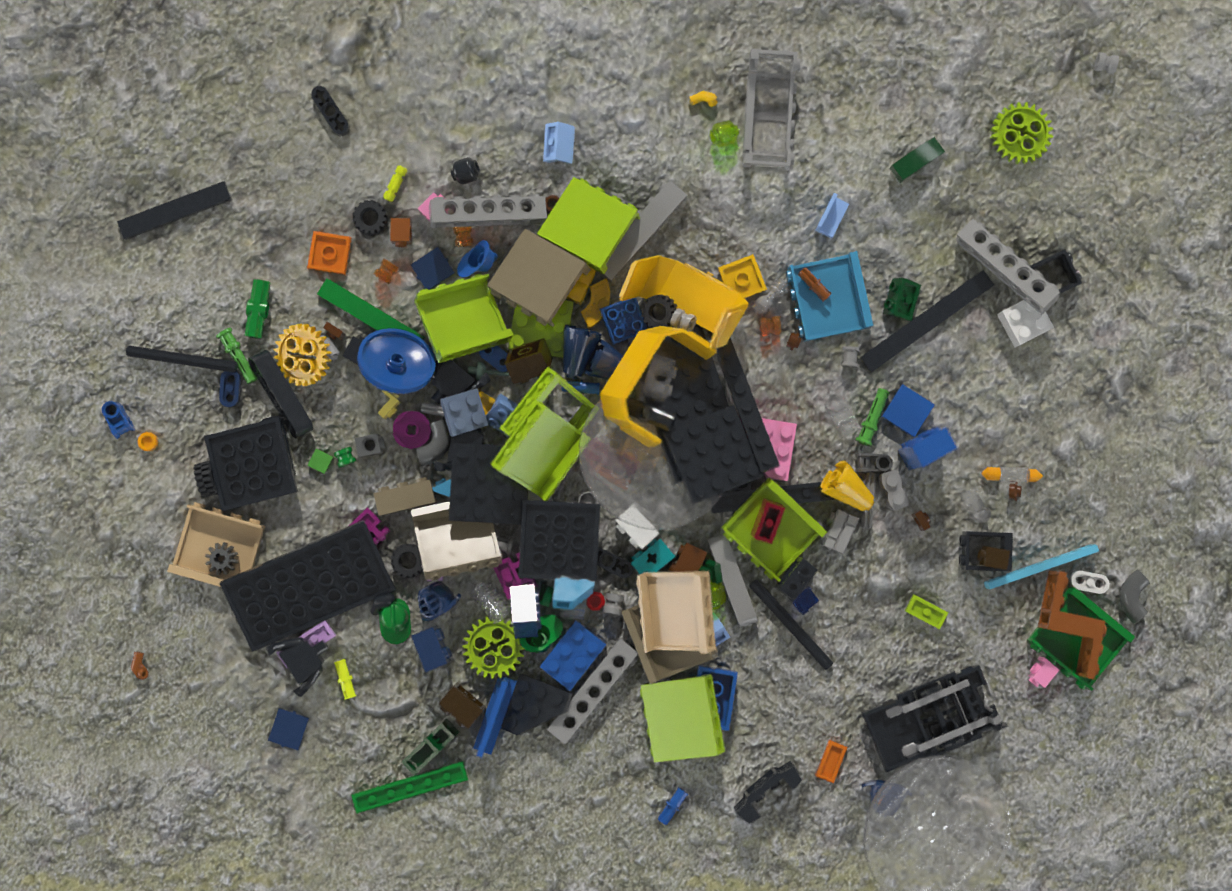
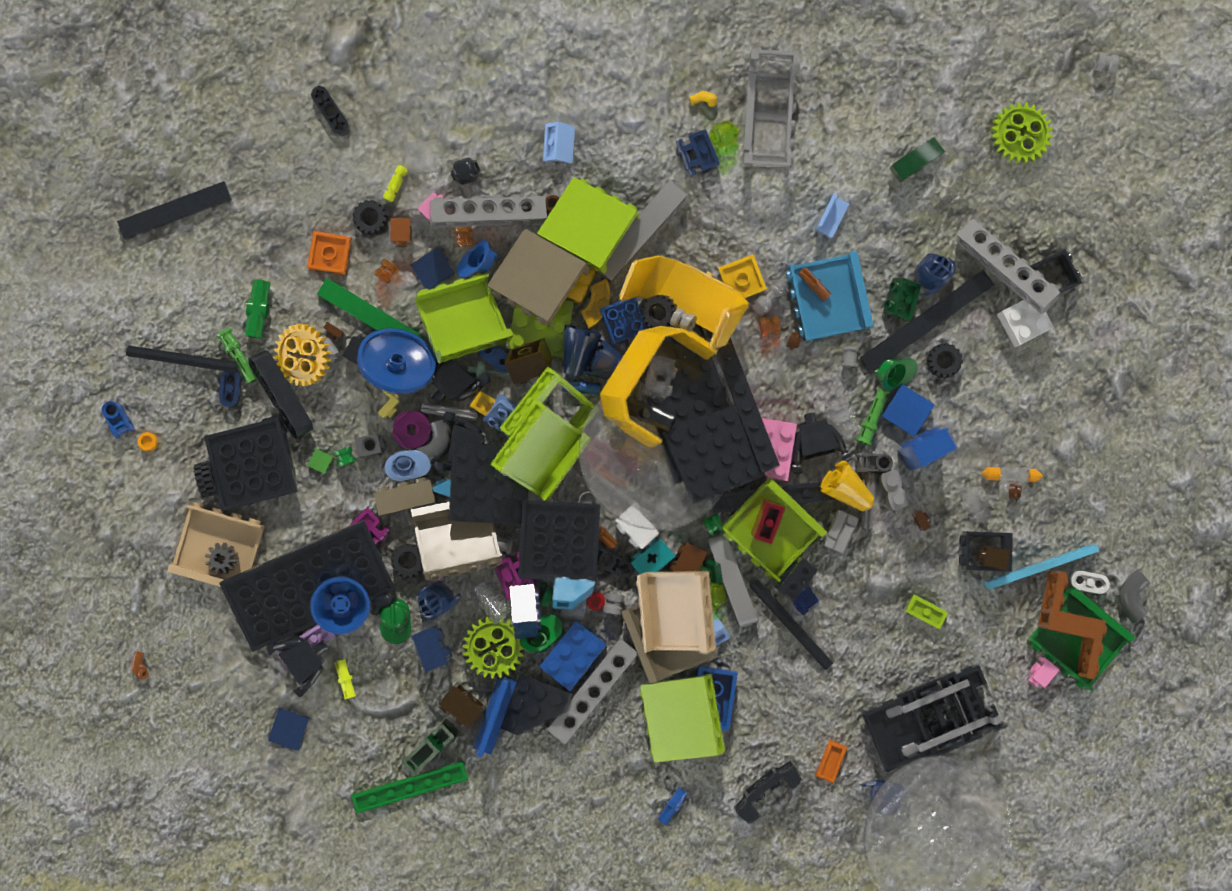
(340, 614): none -> blue piece
(407, 465): none -> light blue piece
(464, 412): sand blue plate -> none
(606, 538): none -> dark orange axle
(703, 150): none -> dark blue plate
(713, 524): none -> green wheel
(816, 440): none -> black torso
(895, 373): none -> green piece
(932, 360): none -> black tyre
(934, 272): none -> dark blue piece

